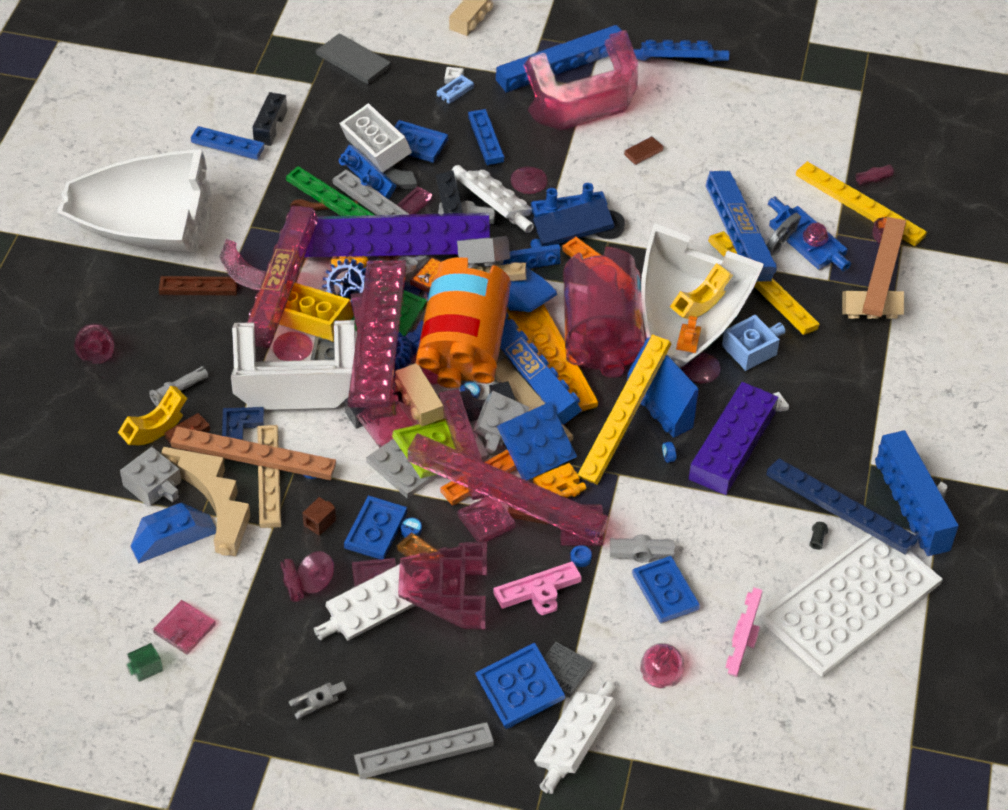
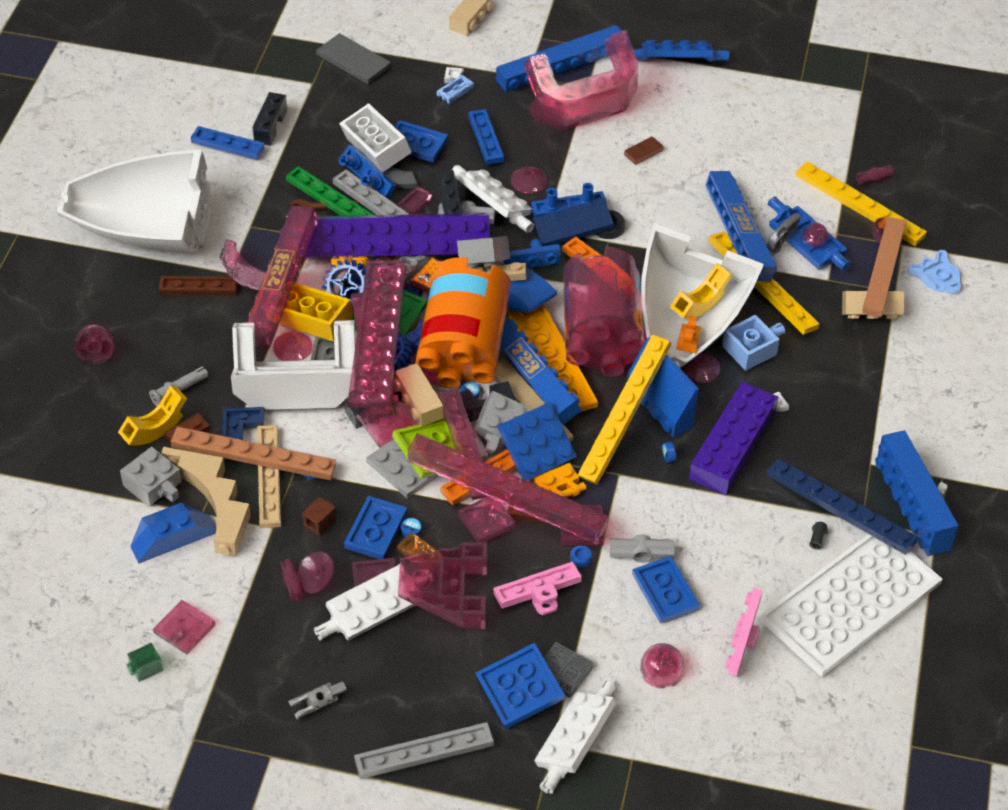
(938, 274): none -> light blue tile

